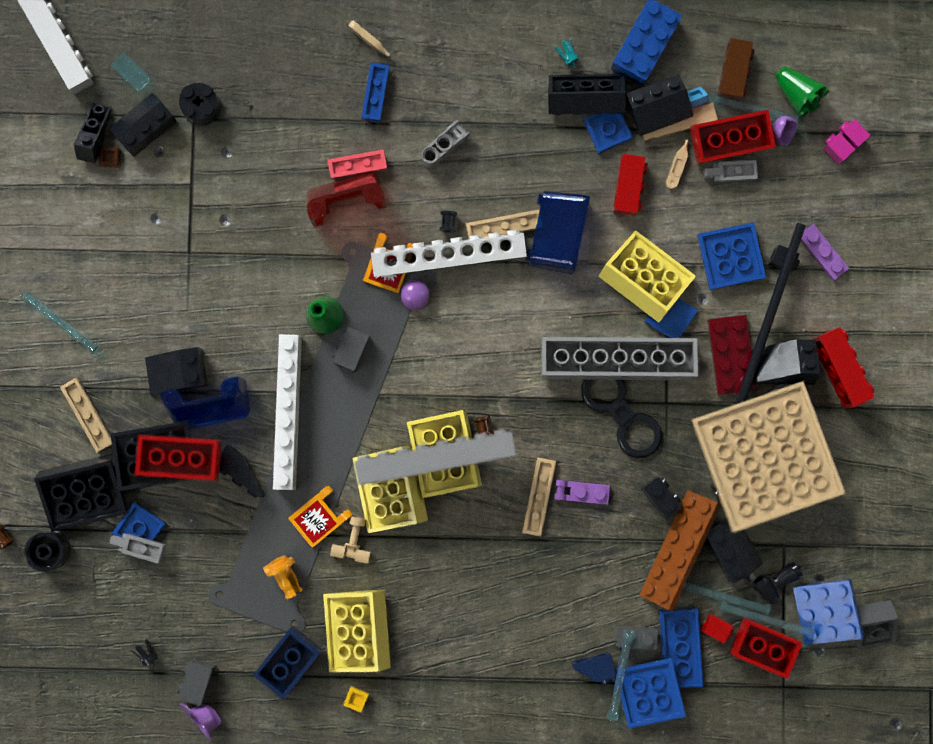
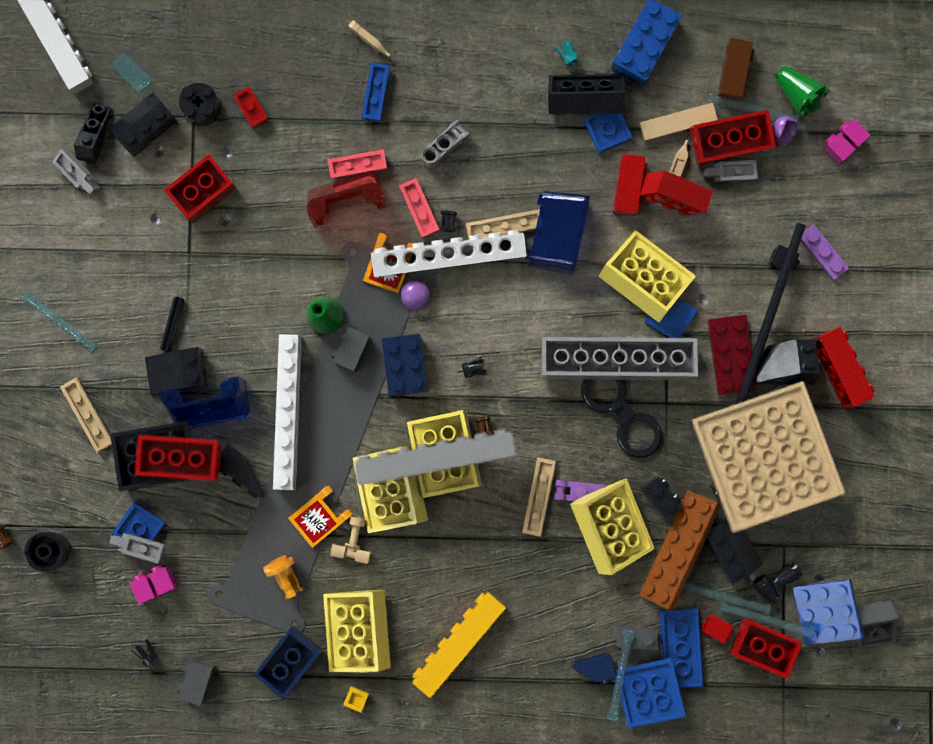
(75, 171): none -> light grey hinge
(80, 493): black slope -> none
(109, 157): reddish brown tile -> none
(154, 584): none -> dark pink piece
(172, 323): none -> black axle
(200, 188): none -> red brick
(204, 717): medium lavender piece -> none
(250, 107): none -> red plate
(404, 365): none -> dark blue brick
(419, 208): none -> coral plate
(459, 643): none -> yellow brick
(473, 368): none -> black piece
(612, 527): none -> light yellow slope
(659, 105): black slope -> none
(676, 193): none -> red brick
(697, 97): dark azure plate -> none
(731, 256): blue plate -> none

